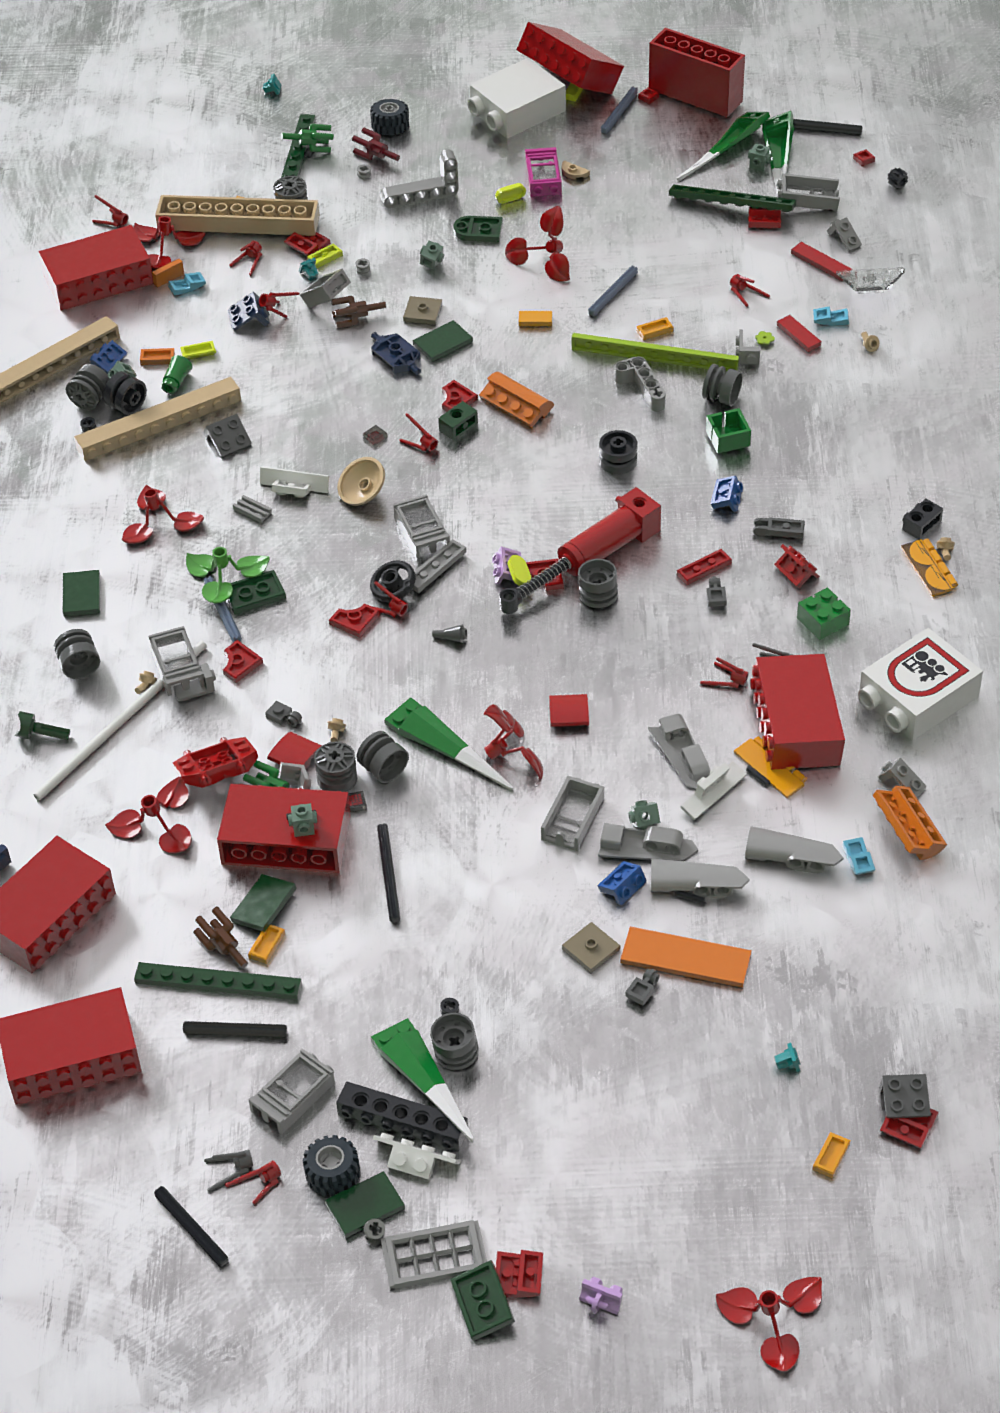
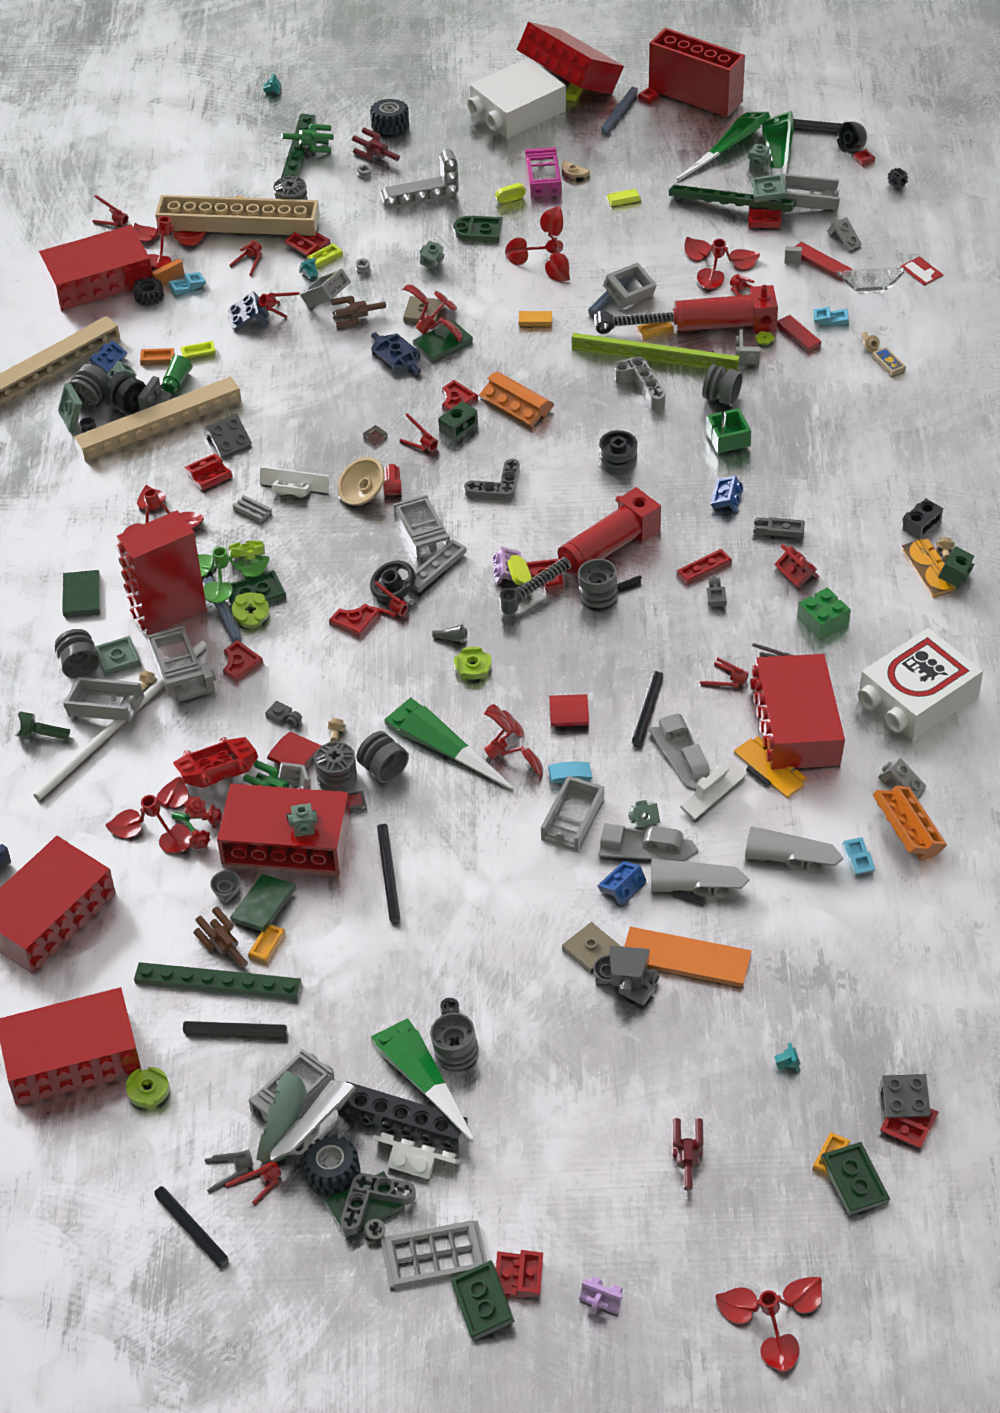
(69, 407): none -> sand green tile
(104, 699): none -> light grey door
(117, 655): none -> sand green tile
(148, 291): none -> black tyre
(151, 1097): none -> lime plate
(152, 394): none -> dark grey bracket
(161, 573): none -> red brick
(196, 809): none -> red plant
(208, 471): none -> red slope
(225, 885): none -> dark grey hat
(247, 549): none -> lime plate
(253, 600): none -> lime plate
(281, 1114): none -> sand green brick
(307, 1128): none -> light grey panel
(365, 1193): none -> dark grey beam
(392, 481): none -> red piece
(426, 322): none -> red plant
(463, 665): none -> lime plate
(473, 487): none -> dark grey beam
(559, 771): none -> medium azure slope
(602, 970): none -> dark grey hat
(620, 294): none -> light grey window
(623, 197): none -> neon yellow tile
(628, 967): none -> dark grey torso
(630, 582): none -> black piece
(647, 708): none -> black axle
(687, 1150): none -> dark red plant
(711, 279): none -> red plant
(753, 310): none -> red piece
(768, 188): none -> sand green tile
(793, 255): none -> light grey tile
(851, 137): none -> black cylinder
(855, 1178): none -> dark green tile
(888, 361): none -> tile
(921, 270): none -> sticker
(957, 567): none -> dark green brick

